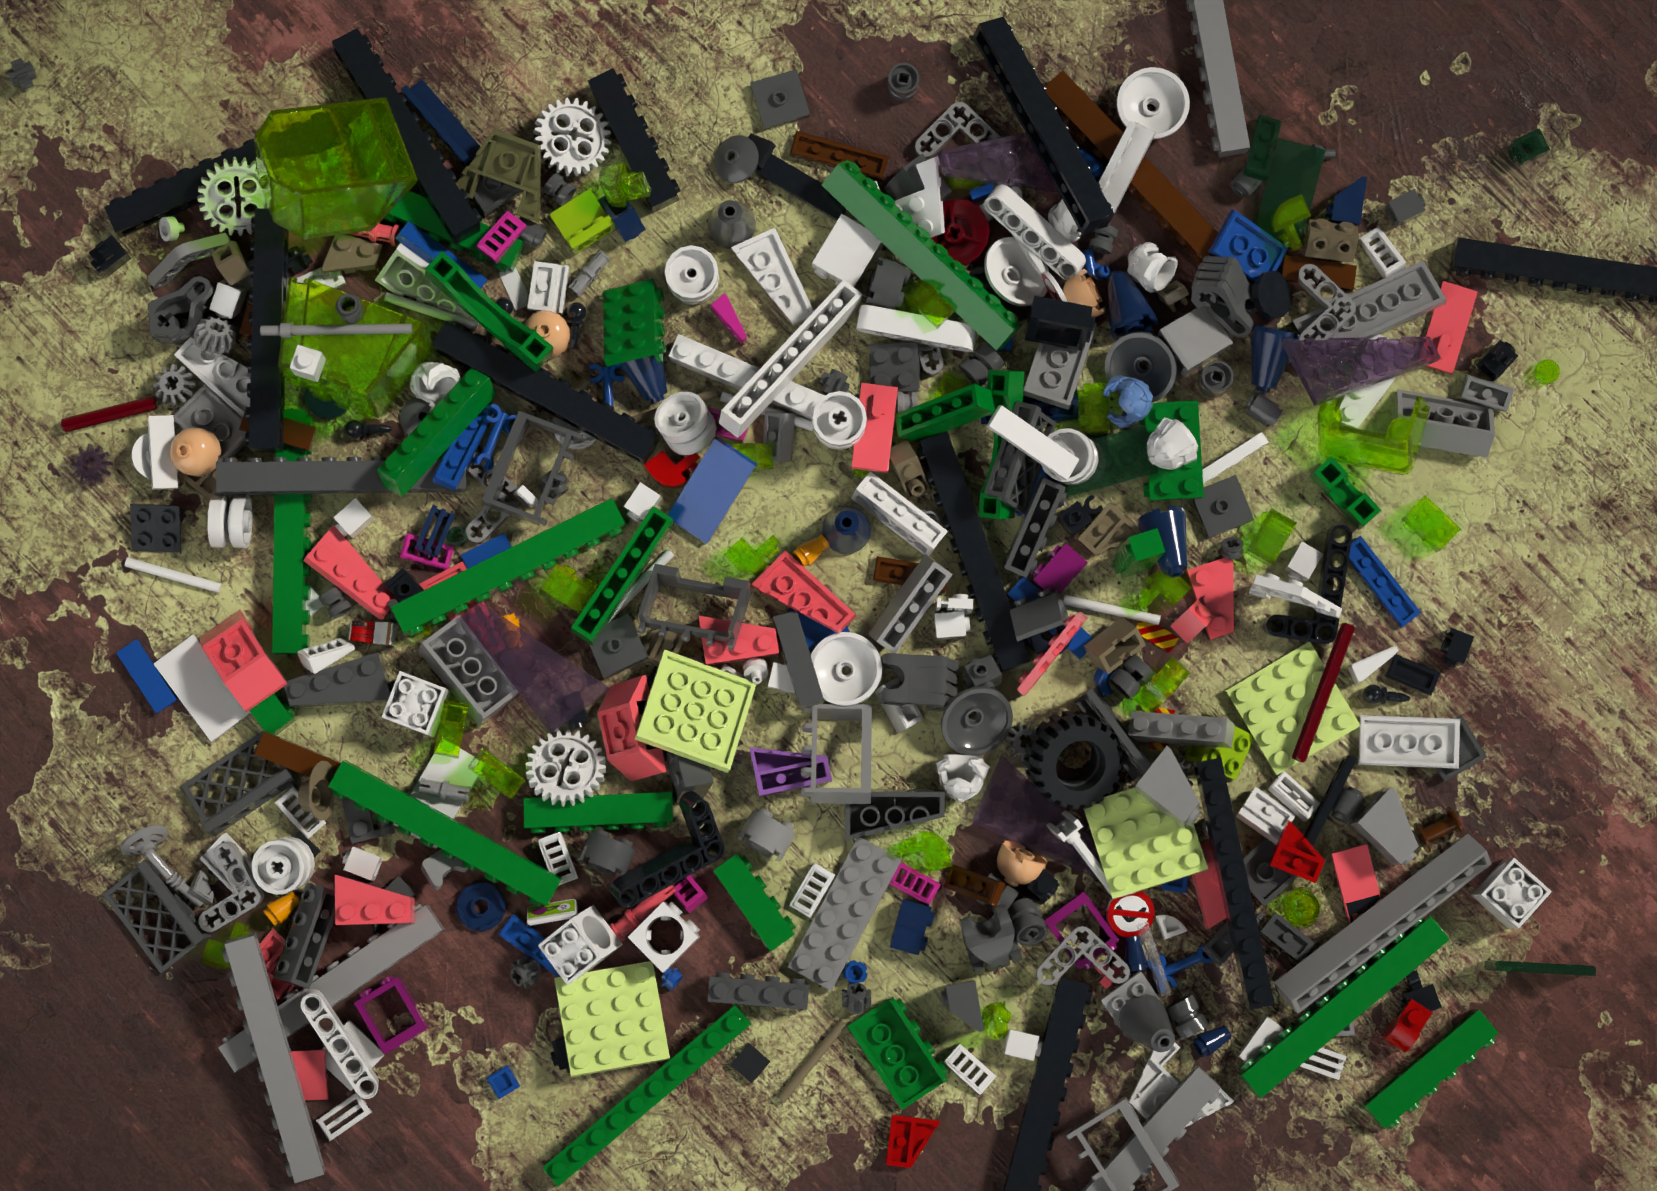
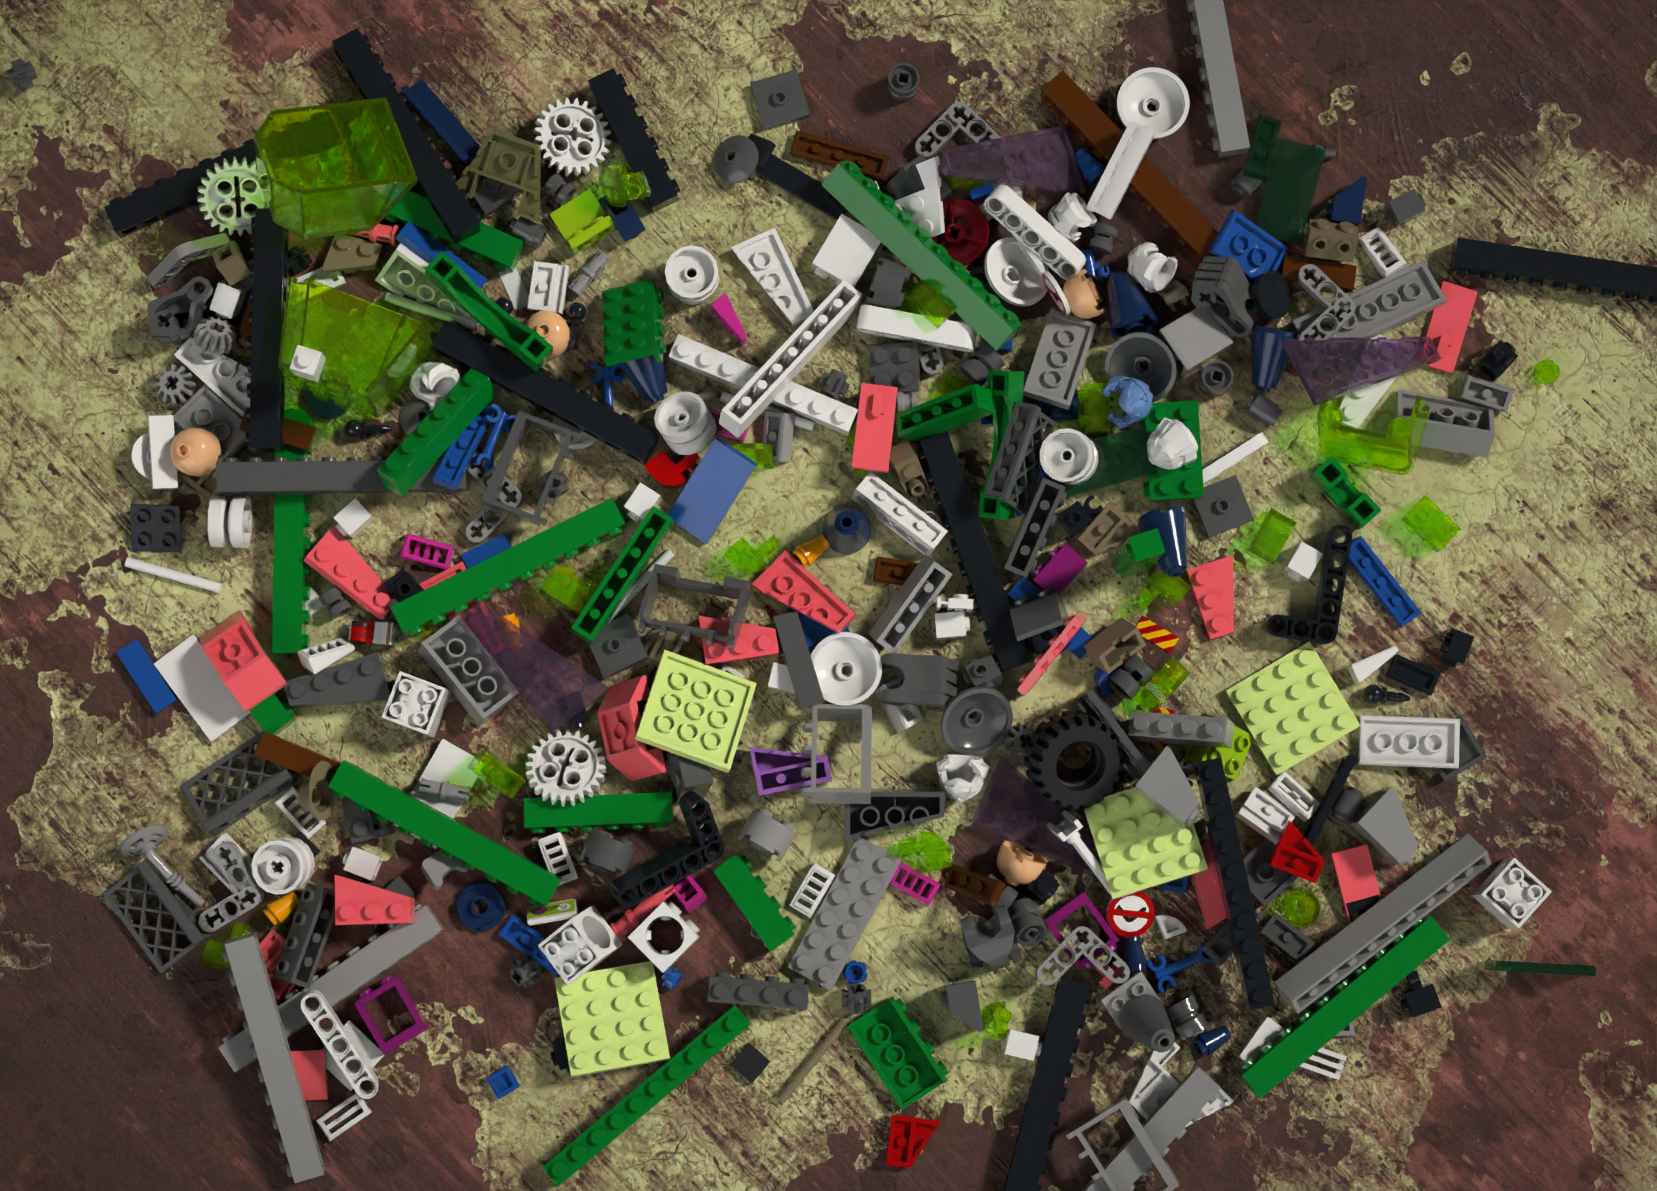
(94, 456): gear -> none
(109, 256): black brick -> none
(109, 414): dark red axle -> none
(170, 228): white tile -> none
(201, 889): light grey tile -> none
(286, 330): light grey bar -> none
(347, 302): dark grey brick -> none
(441, 514): dark blue tile -> none
(451, 729): clear neon green brick -> none
(458, 532): clear green hinge -> none
(503, 248): dark pink slope -> none
(526, 497): white tile -> none
(731, 223): dark grey cone -> none
(755, 670): white tile -> none
(843, 406): white wheel -> none
(911, 927): dark blue brick -> none
(955, 1054): white slope -> none
(1032, 442): white tile -> none
(1043, 125): black brick -> none
(1059, 323): black window -> none
(1111, 609): white bar -> none
(1153, 958): clear tile -> none
(1192, 621): coral brick -> none
(1232, 548): dark grey bush -> none
(1285, 216): clear neon green brick -> none
(1292, 591): white wing -> none
(1323, 692): dark red axle -> none
(1405, 1028): red brick -> none
(1430, 1069): green brick -> none
(1438, 829): reddish brown piece -> none
(1533, 142): clear green brick -> none

